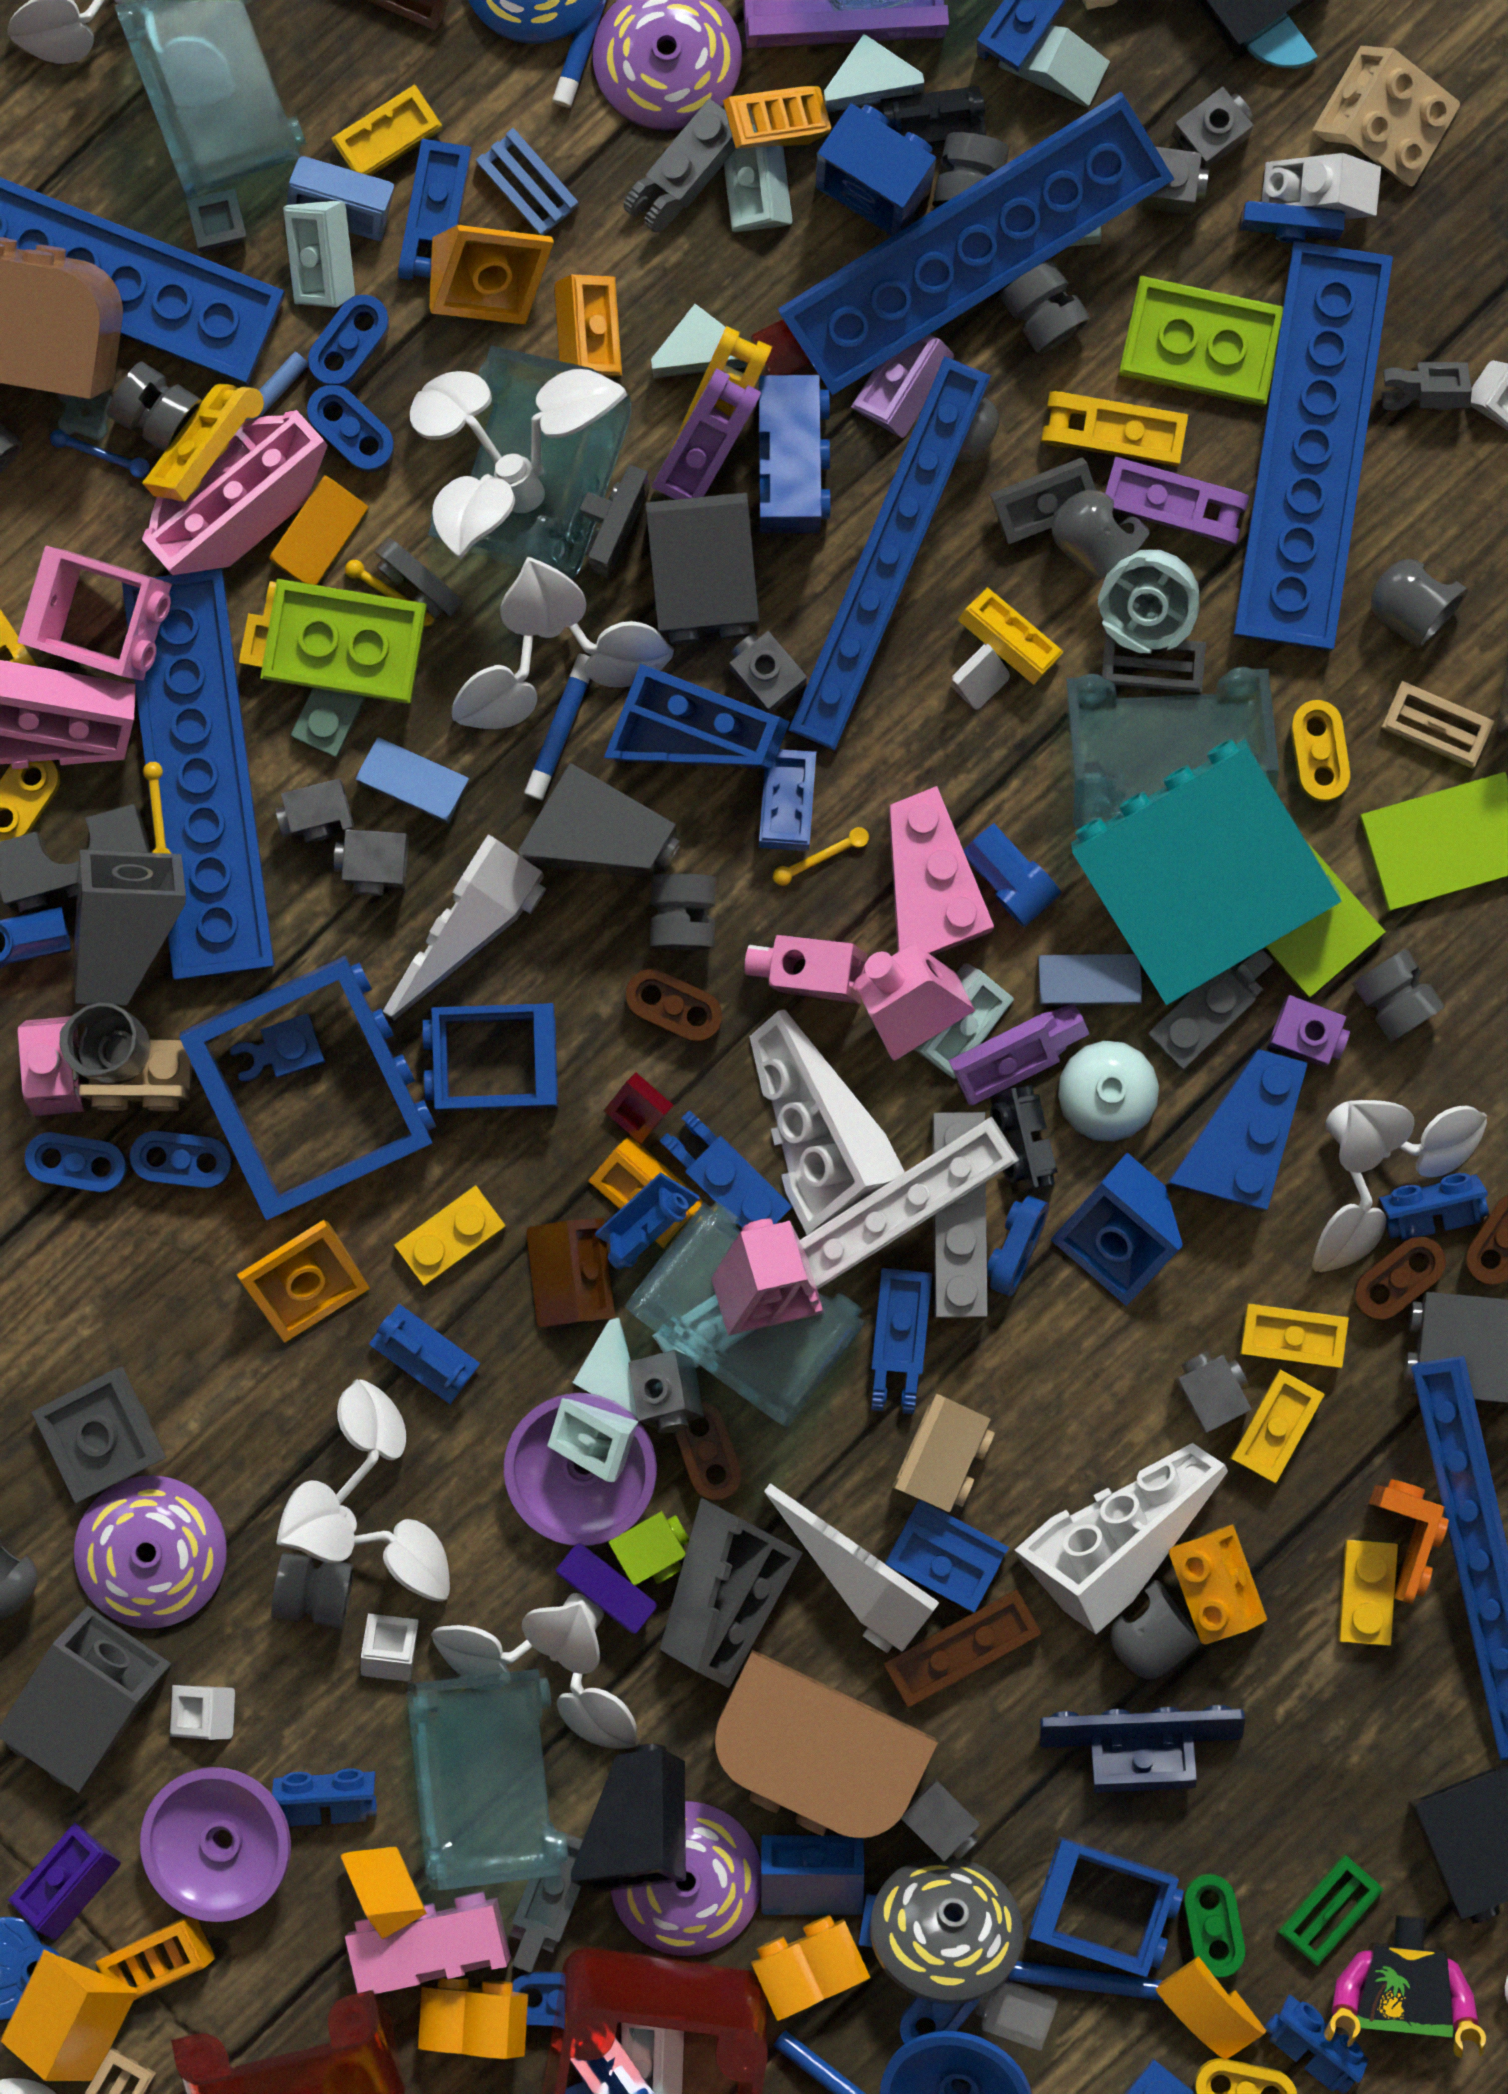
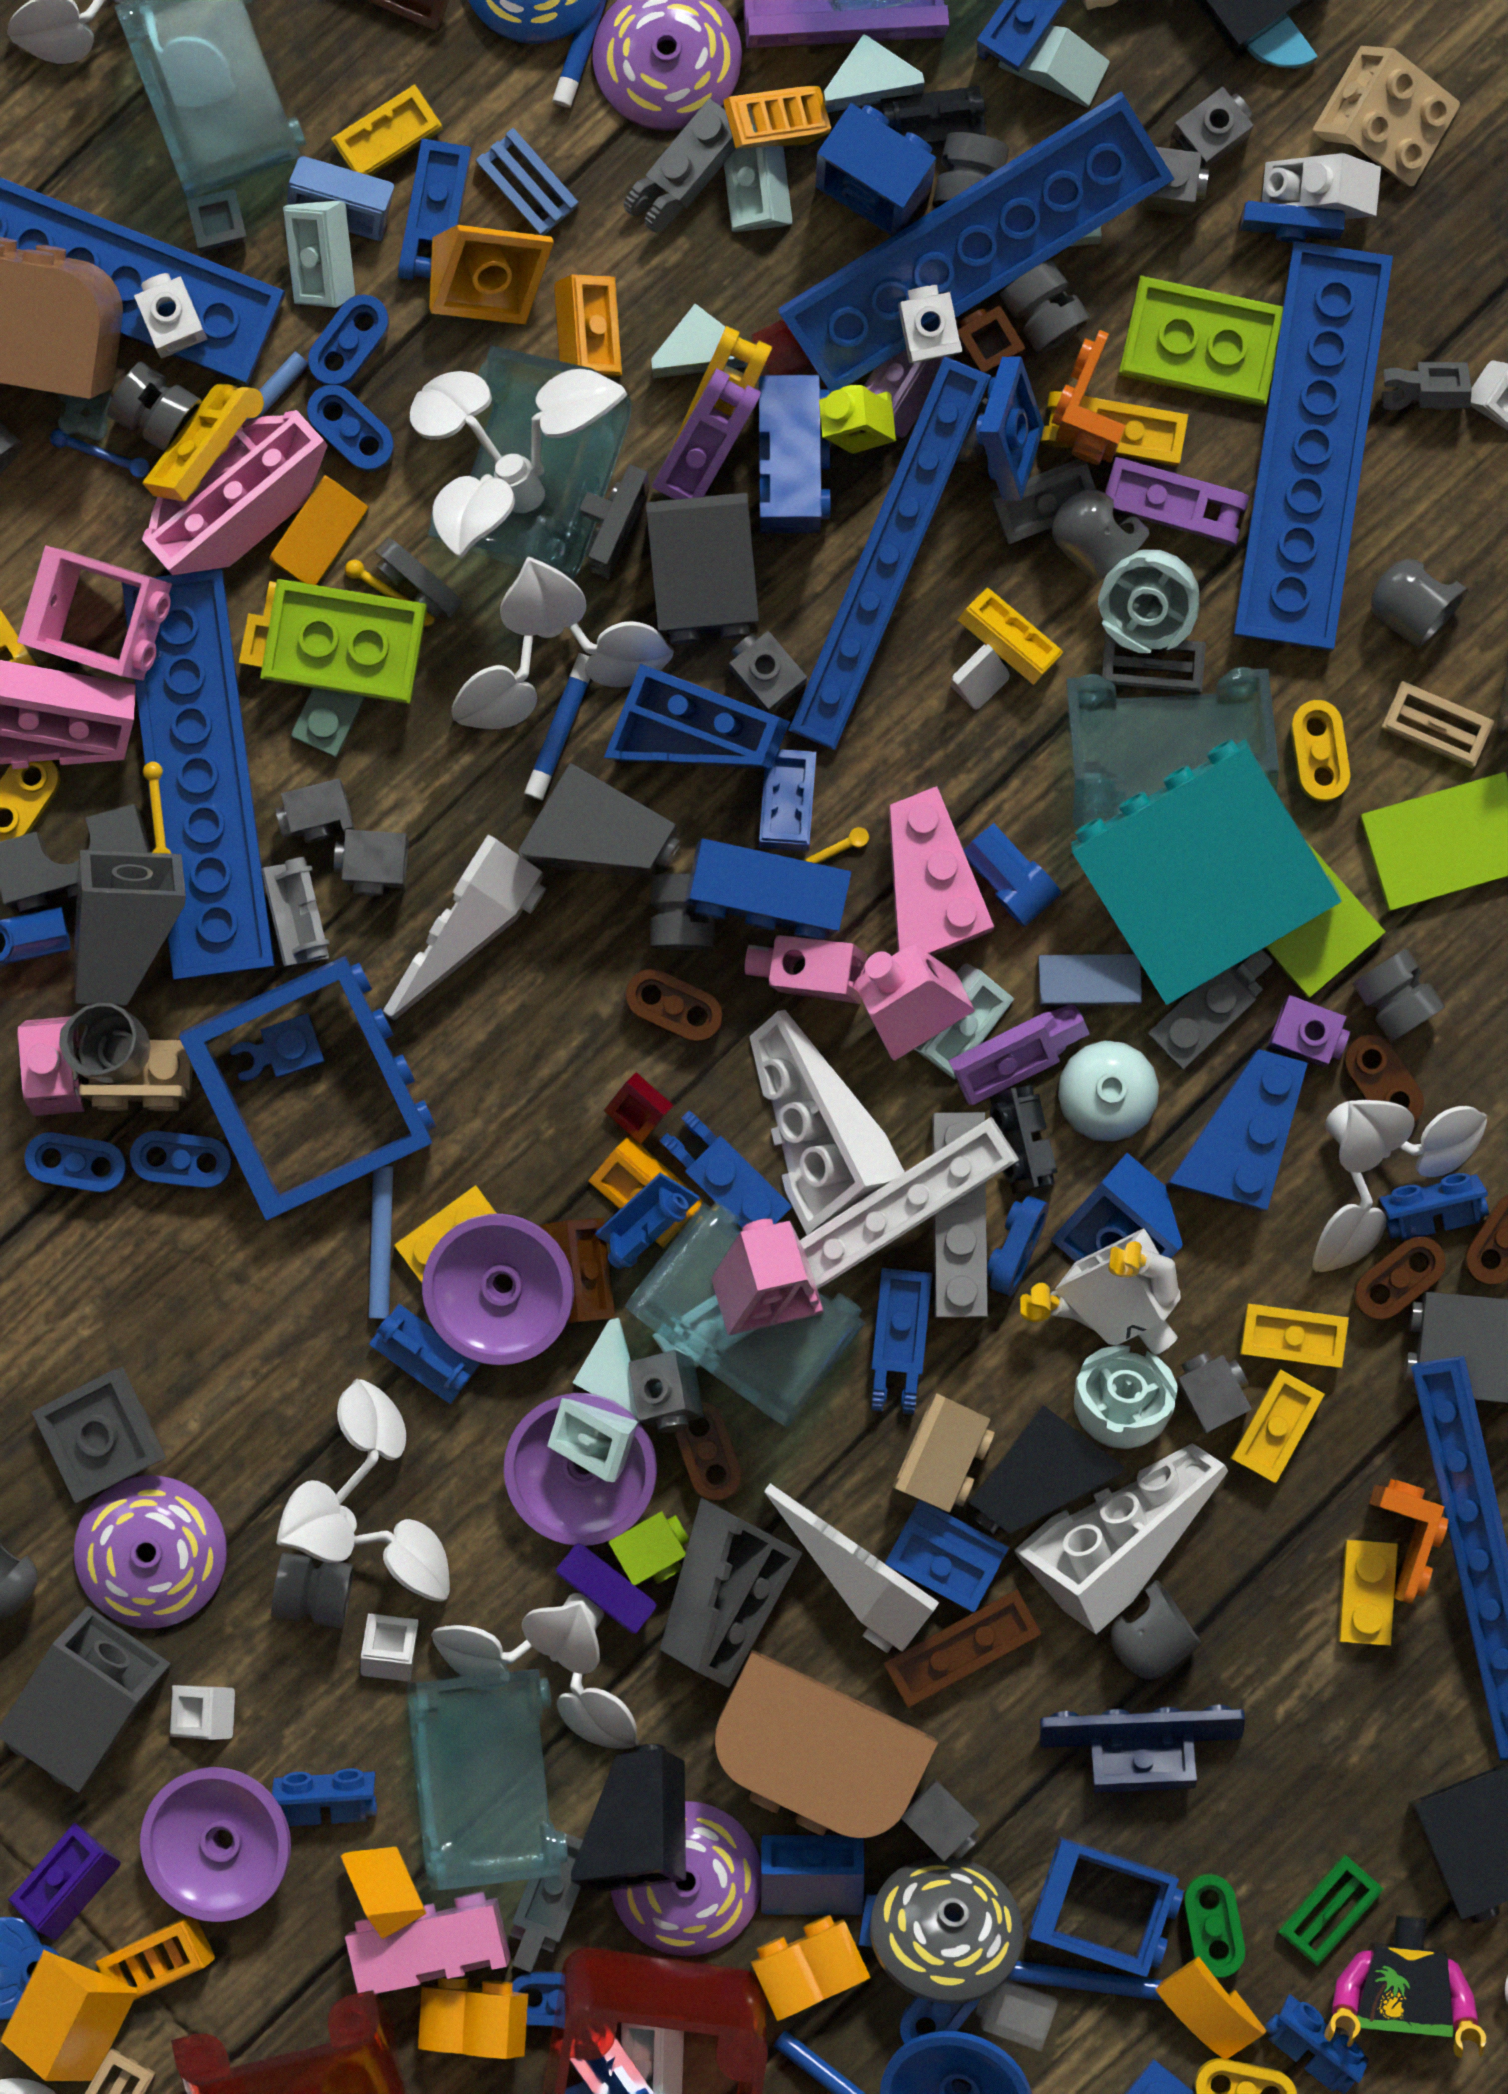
(175, 331): none -> white brick
(295, 912): none -> light grey hinge
(304, 1280): light orange slope -> none
(381, 1242): none -> medium blue bar
(412, 780): medium blue slope -> none
(436, 1039): blue window -> none
(477, 1313): none -> medium lavender dish
(767, 889): none -> blue wedge
(857, 409): none -> neon yellow brick
(927, 345): none -> white brick
(987, 339): none -> reddish brown brick
(1010, 428): none -> blue plate
(1040, 1473): none -> black slope
(1085, 431): none -> orange bracket
(1116, 1293): none -> torso
(1124, 1397): none -> light aqua cylinder
(1217, 1585): light orange bracket -> none
(1387, 1078): none -> reddish brown plate

